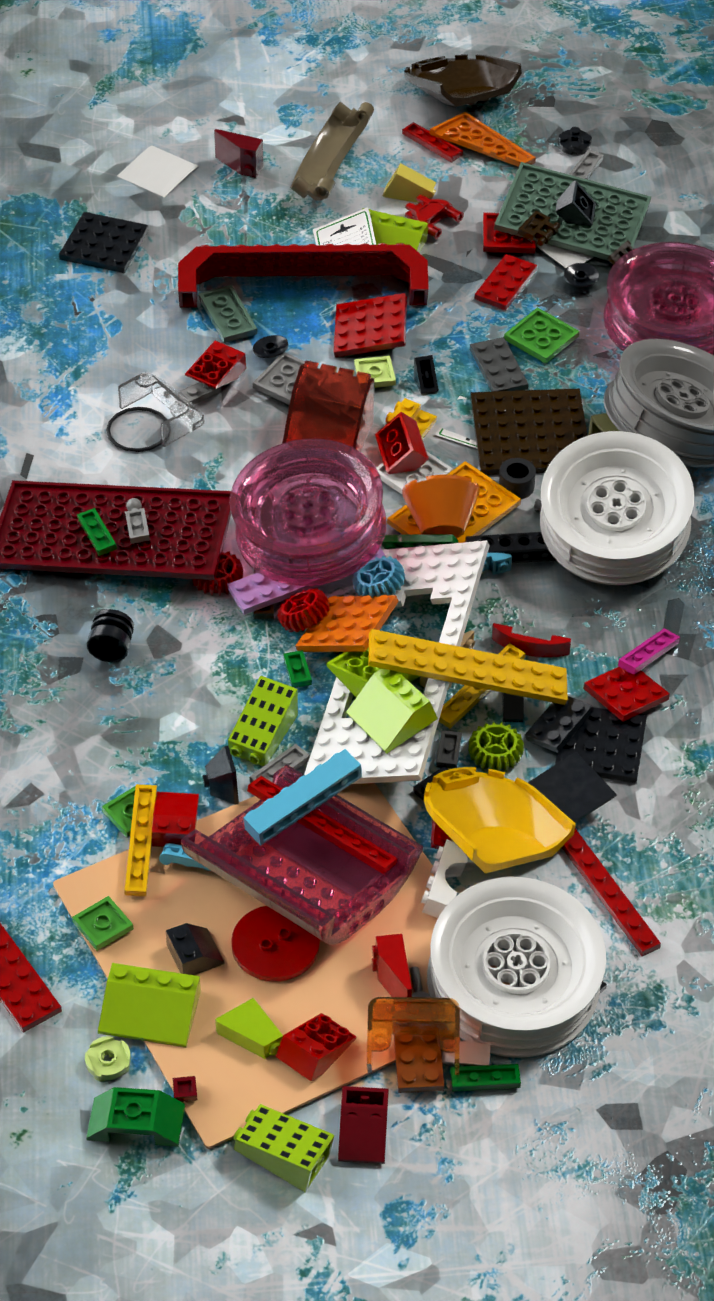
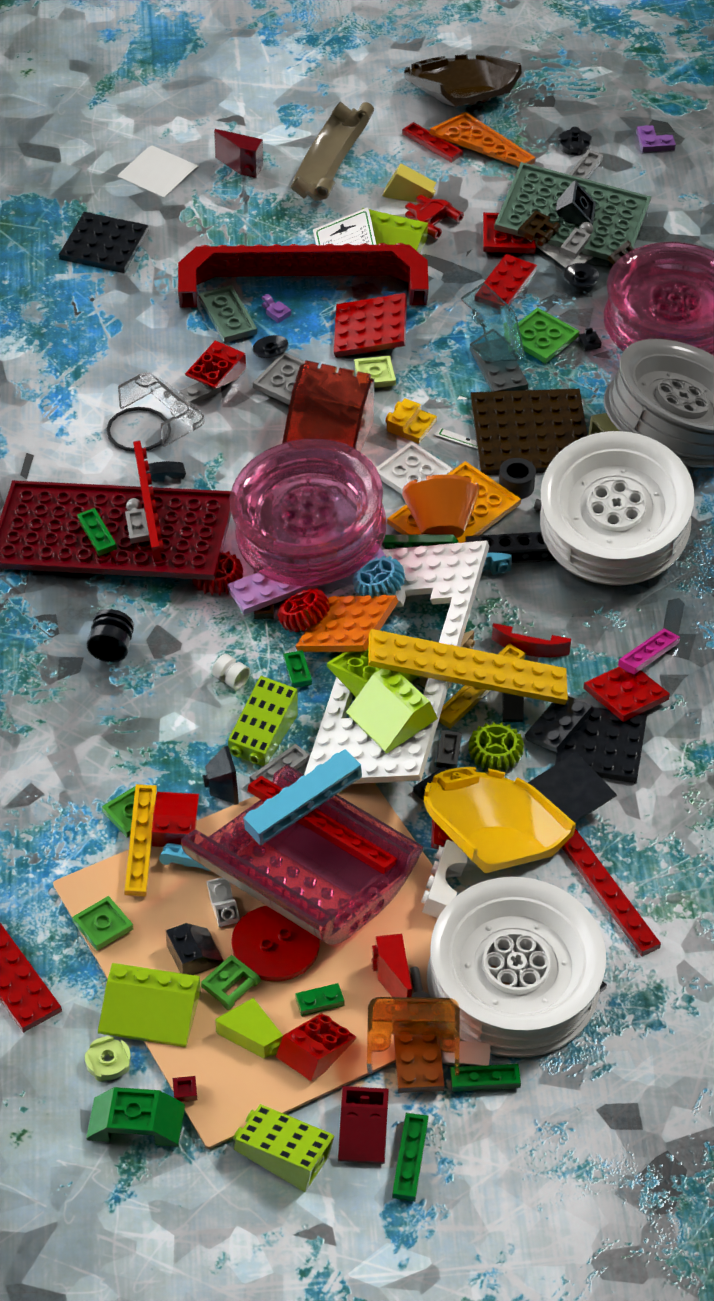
(149, 505): none -> red plate
(172, 469): none -> black slope
(222, 902): none -> white slope
(225, 977): none -> bright green plate
(230, 672): none -> white wheel
(277, 310): none -> medium lavender plate
(319, 999): none -> green plate
(401, 445): red slope -> none
(410, 1157): none -> green plate
(425, 374): black slope -> none
(499, 323): none -> clear light blue windscreen
(577, 240): none -> light grey plate
(589, 340): none -> black tile
(650, 142): none -> medium lavender plate

